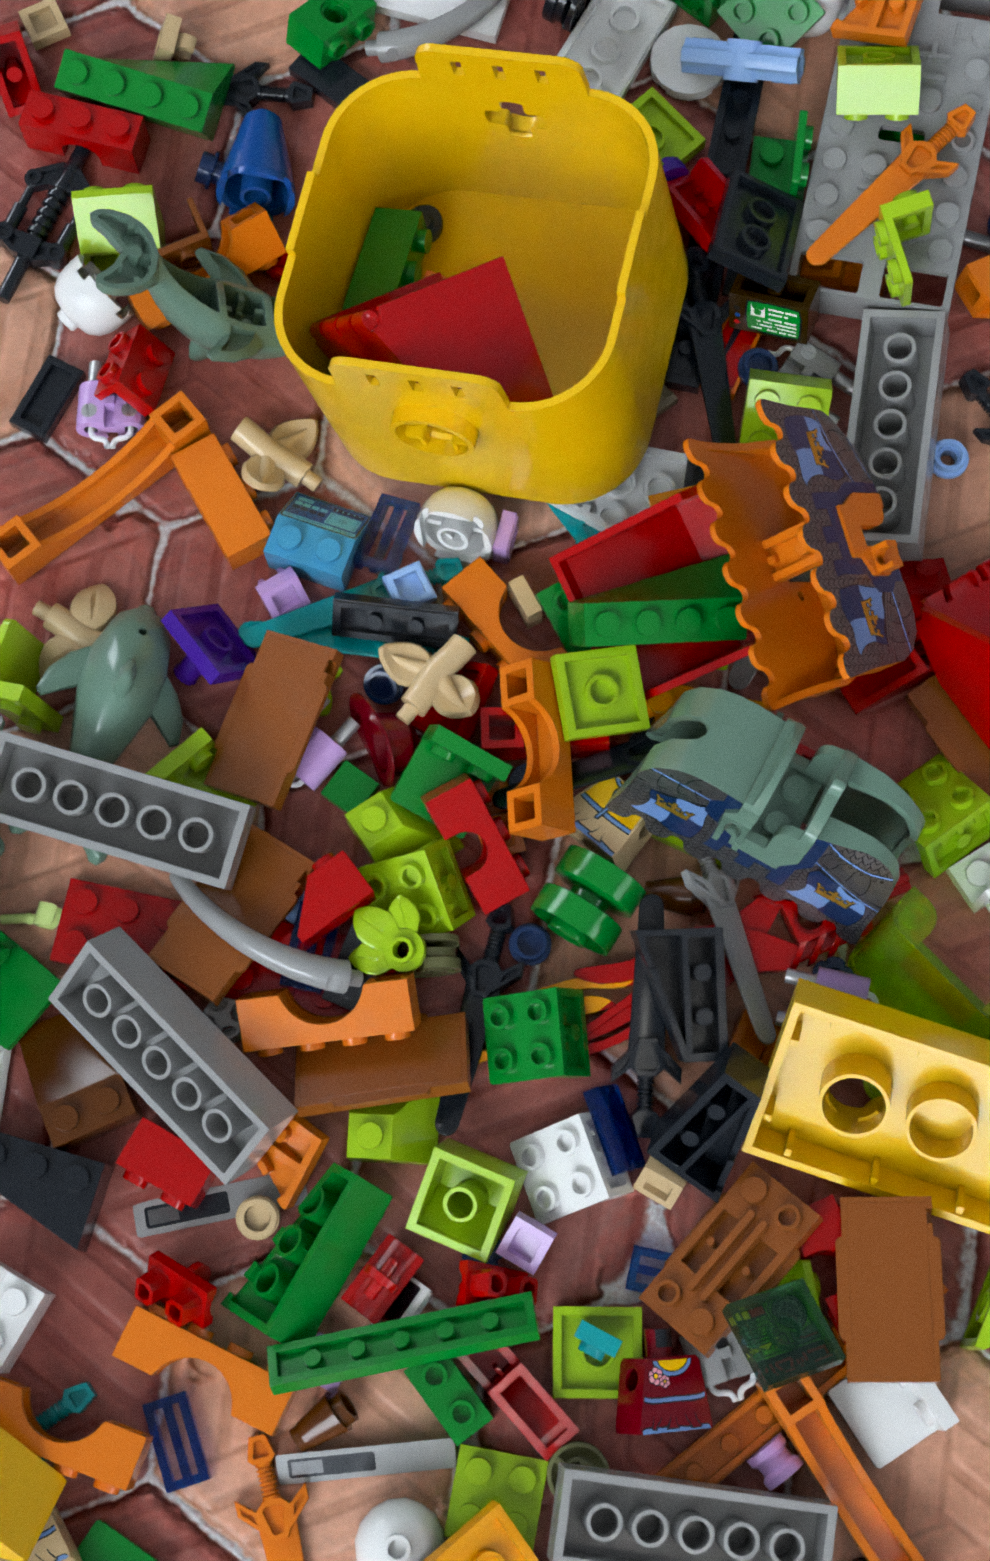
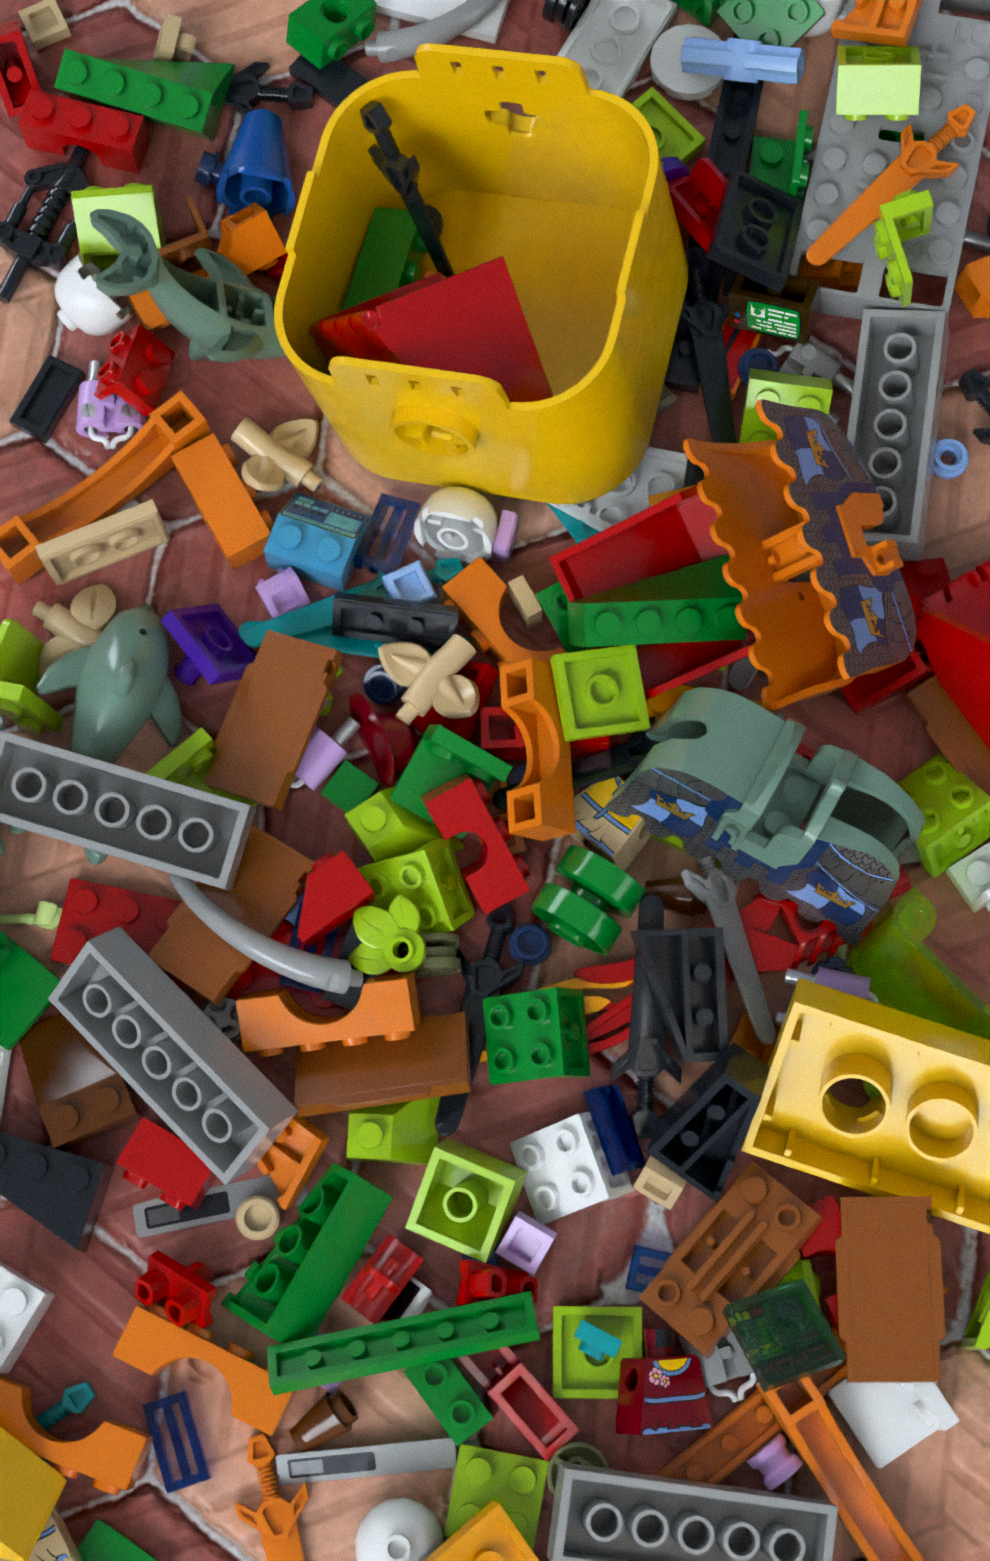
(103, 543): none -> tan tile
(403, 176): none -> black sword

